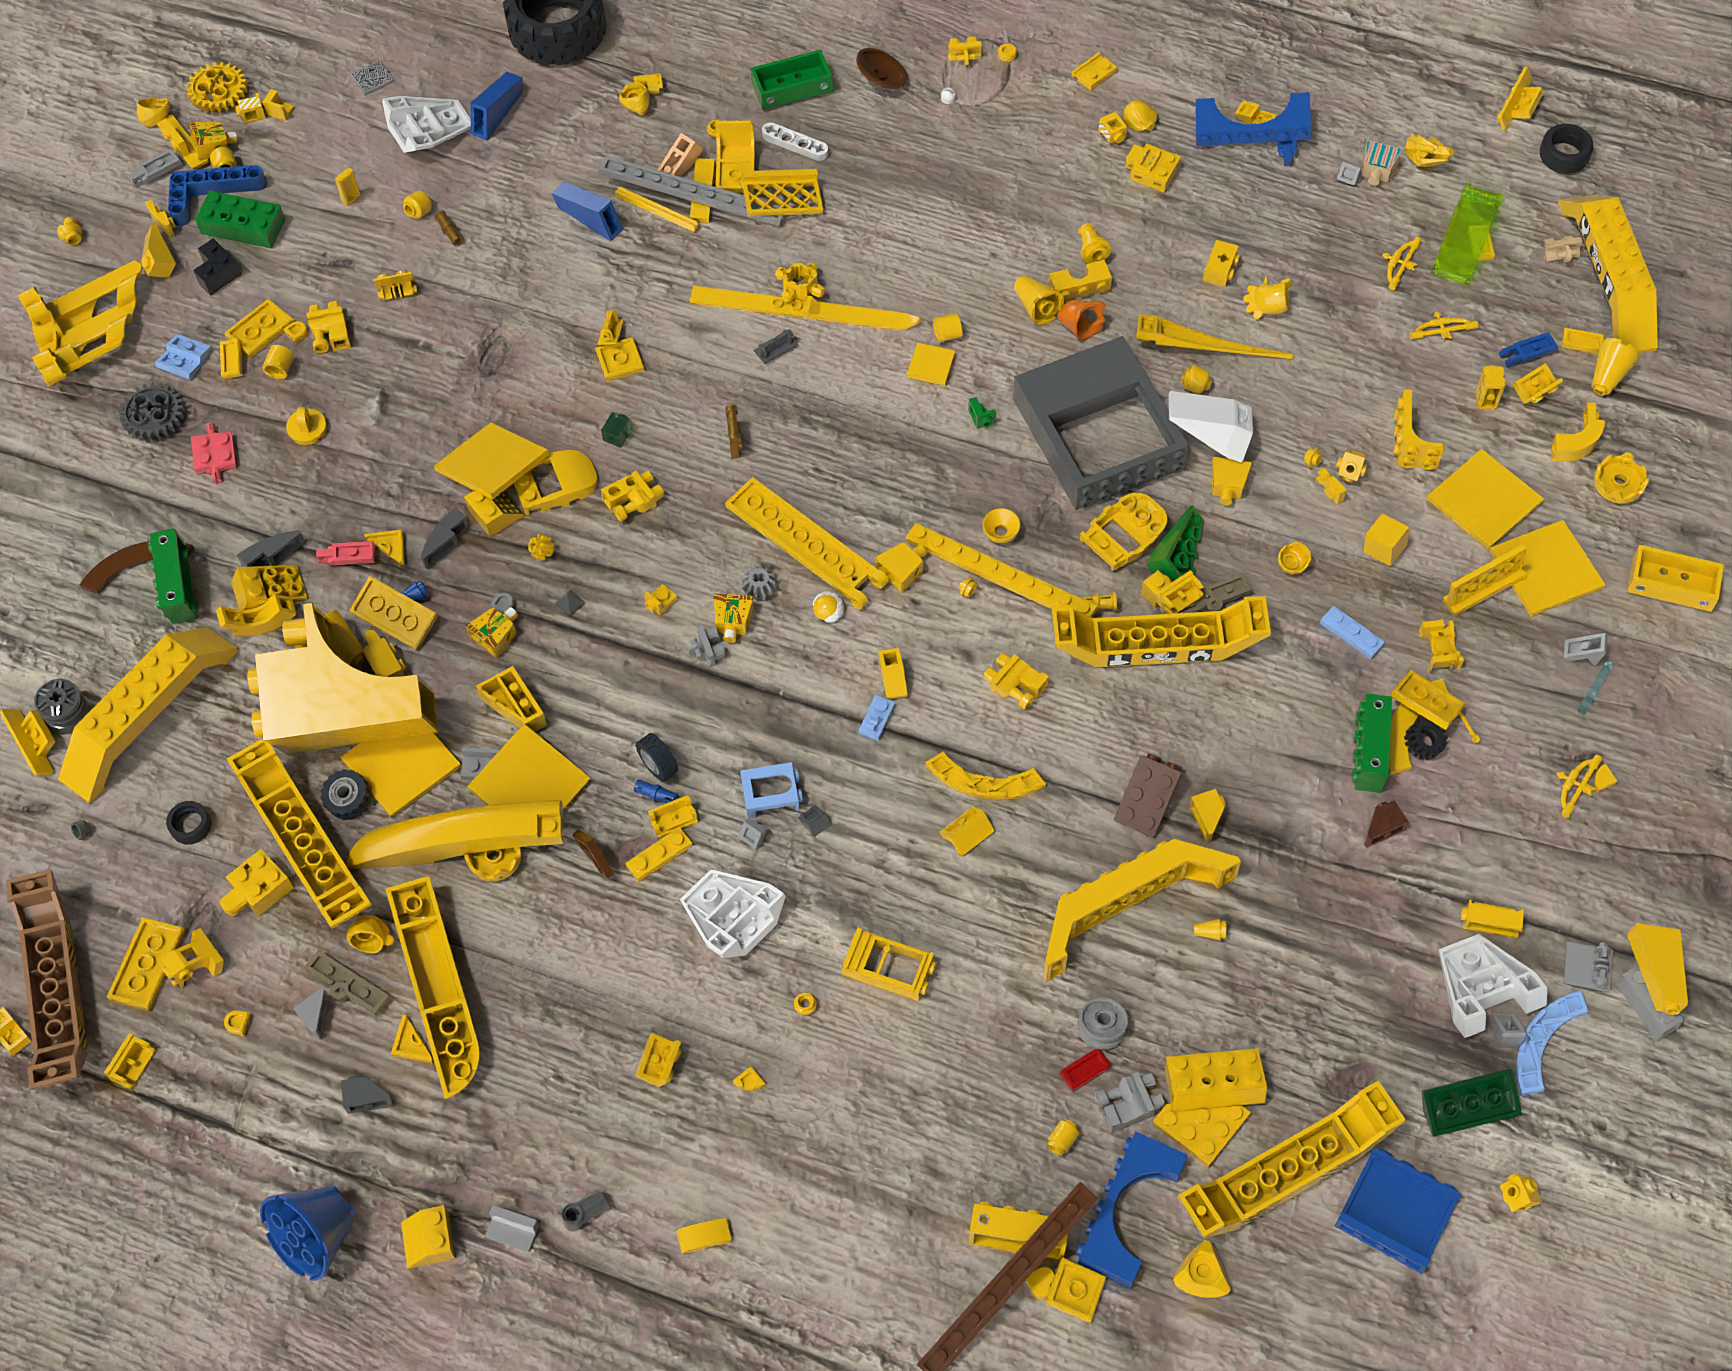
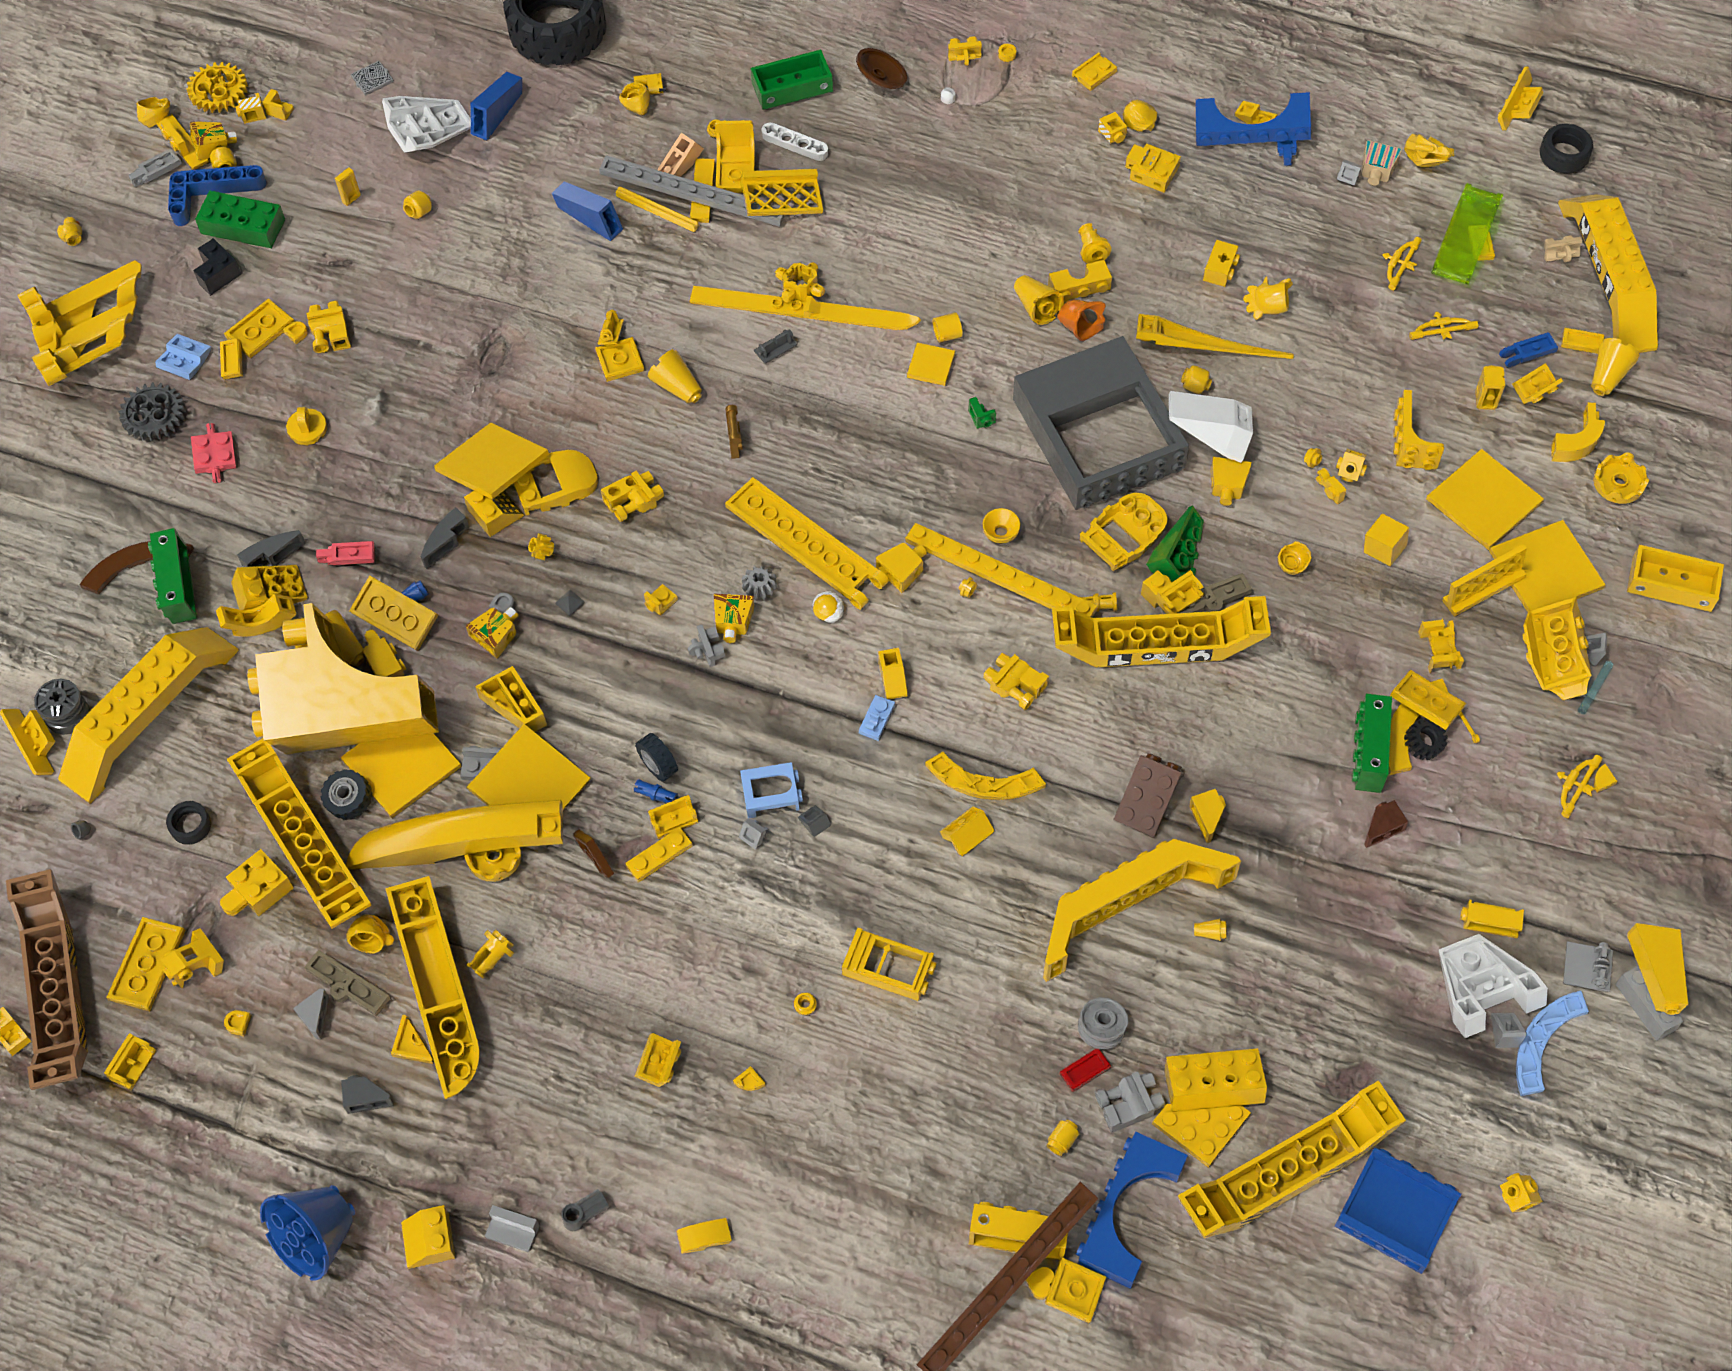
(156, 255): yellow slope -> none
(160, 219): yellow slope -> none
(278, 362): yellow piece -> none
(389, 543): yellow tile -> none
(402, 278): yellow hinge -> none
(448, 228): pearl gold pin -> none
(491, 952): none -> yellow piece
(616, 429): clear green brick -> none
(675, 377): none -> yellow cone
(732, 911): white wedge -> none
(1202, 1273): yellow hat -> none
(1352, 632): light blue plate -> none
(1470, 1102): dark green slope -> none
(1558, 648): none -> yellow slope

